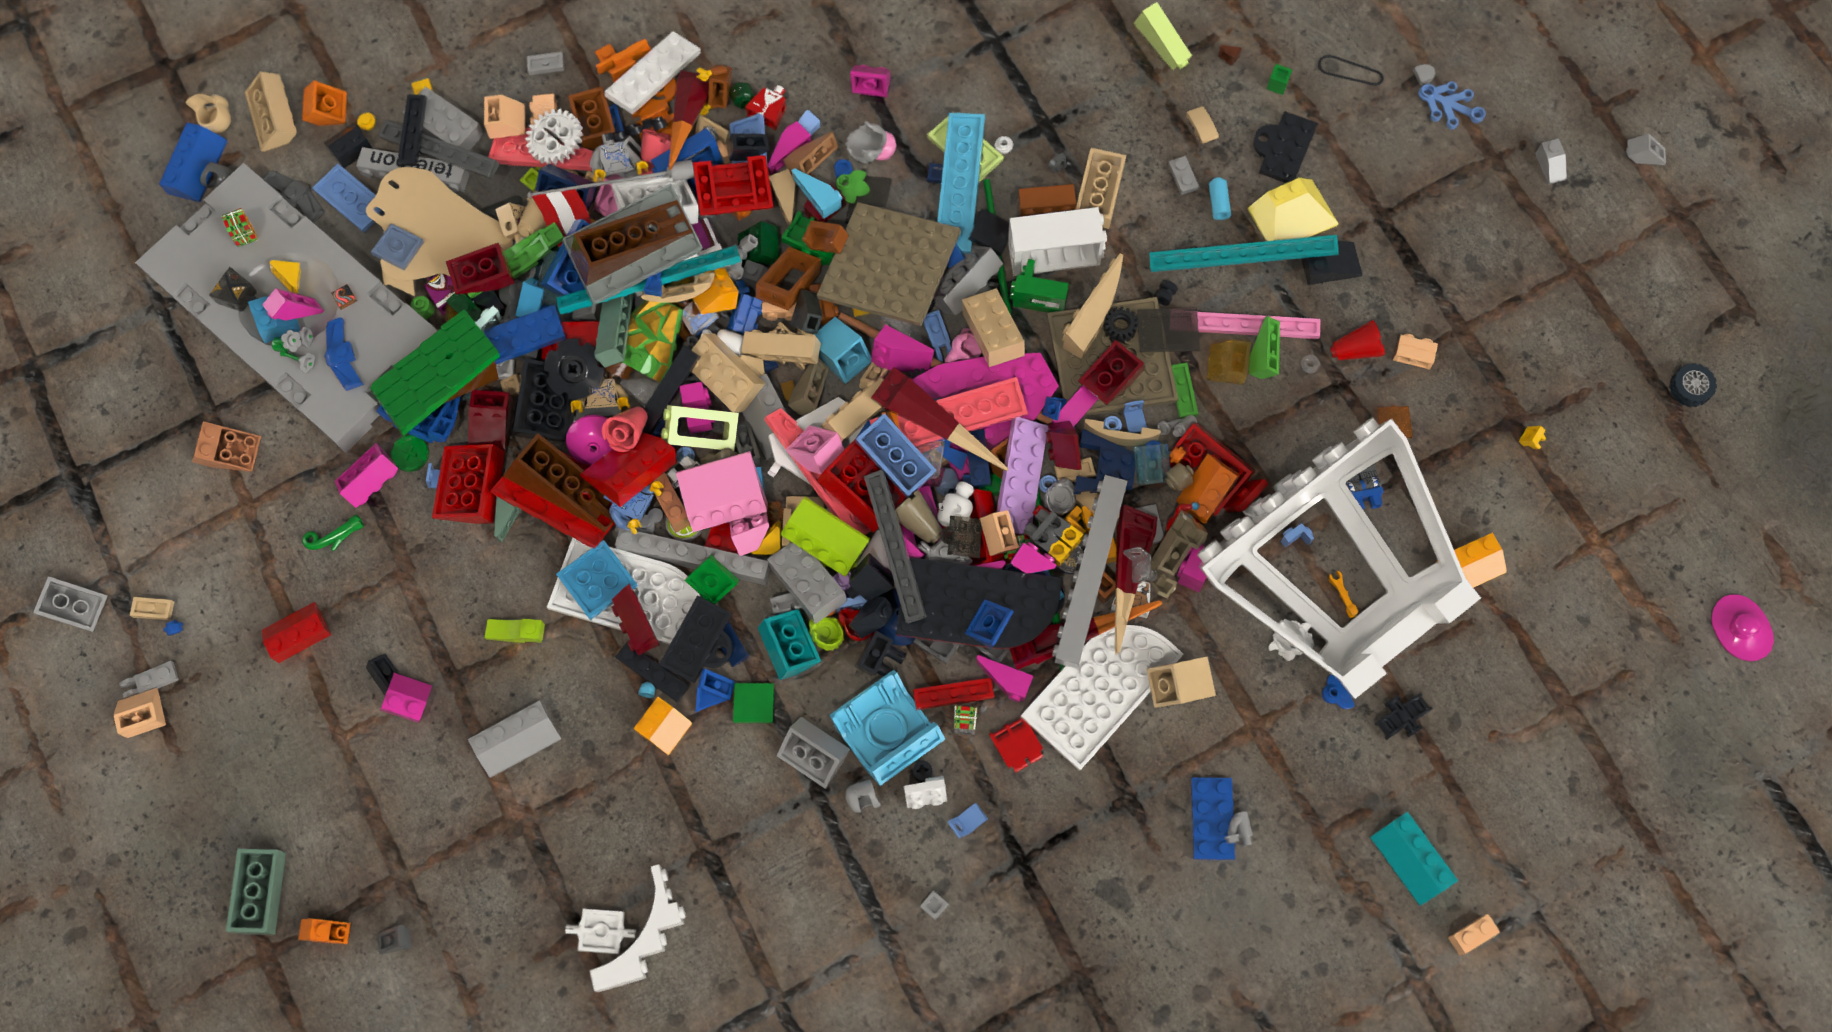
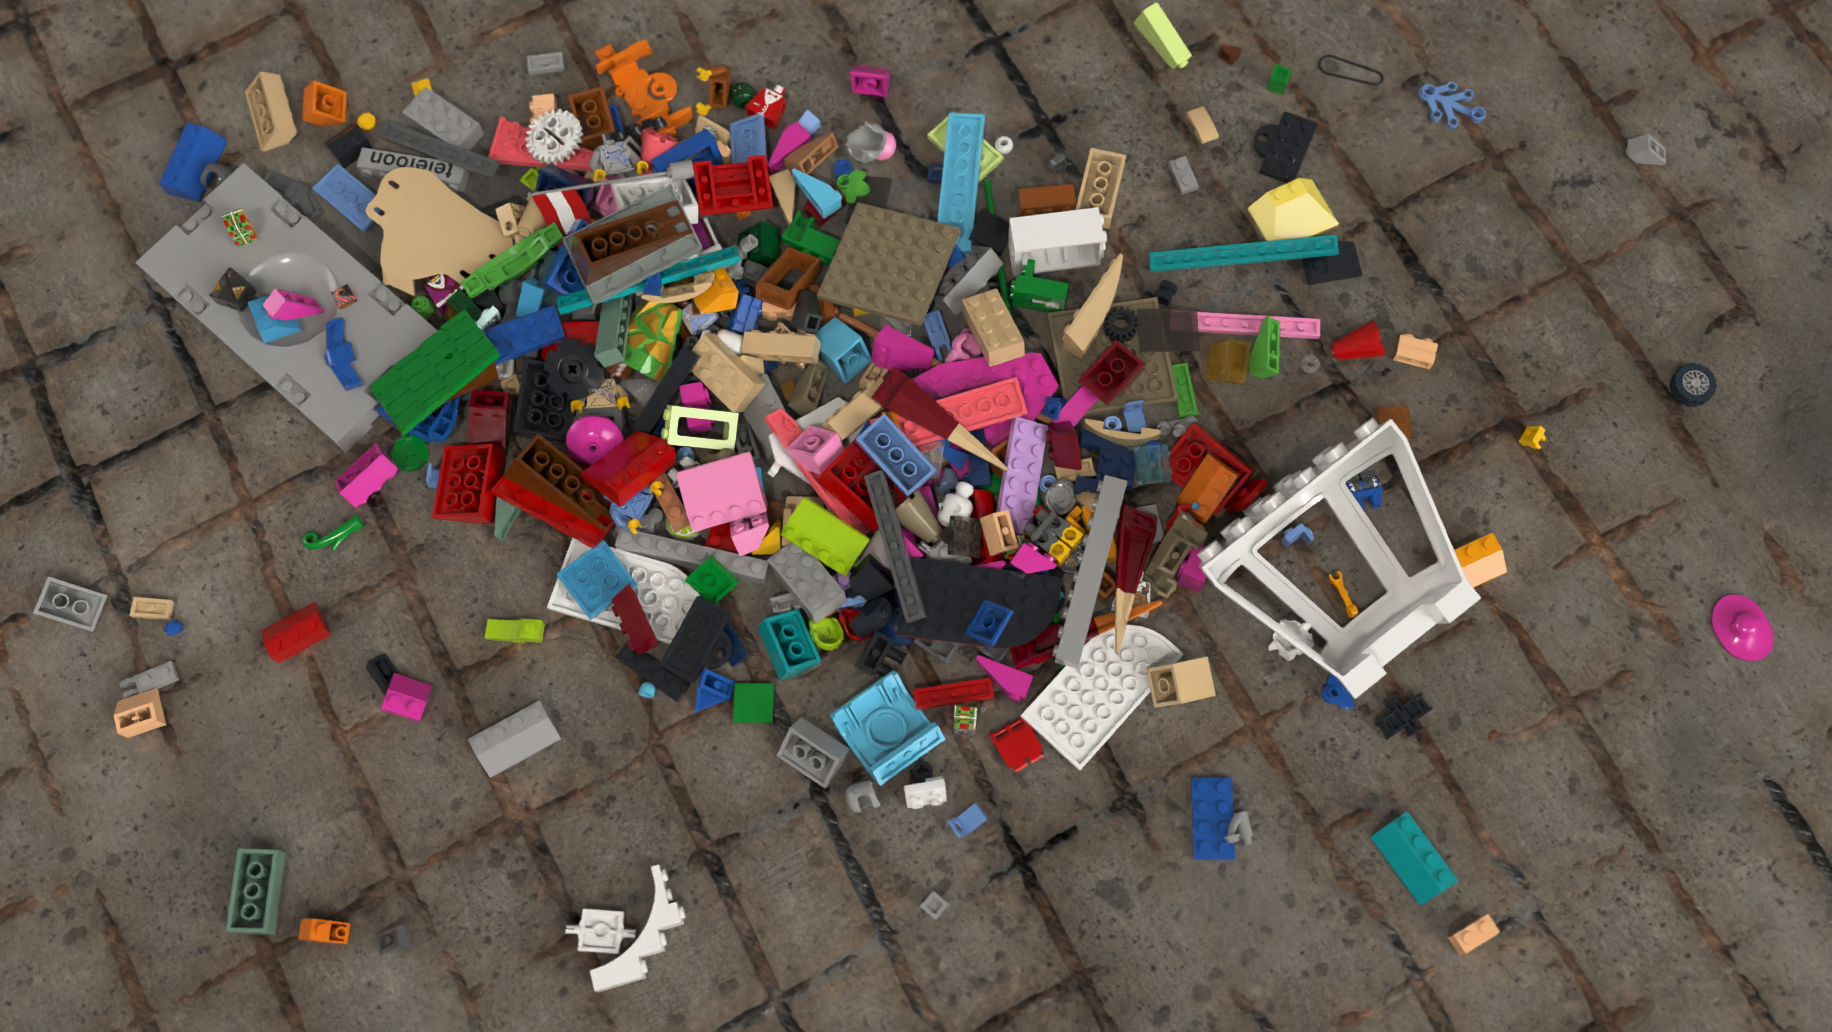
(216, 117): tan piece -> none
(225, 448): nougat slope -> none
(287, 273): yellow slope -> none
(290, 342): light grey plant -> none
(397, 246): sand blue tile -> none
(412, 130): black plate -> none
(480, 270): dark red slope -> none
(503, 116): light nougat slope -> none
(625, 429): coral cone -> none
(652, 72): white plate -> none
(663, 725): light orange slope -> none
(689, 101): dark red plate -> none
(746, 145): black slope -> none
(825, 237): dark orange panel -> none
(1141, 565): clear bracket -> none
(1177, 455): orange plate -> none
(1179, 477): dark tan head -> none
(1219, 199): medium azure brick -> none
(1424, 73): light grey tile -> none
(1552, 161): light grey slope -> none

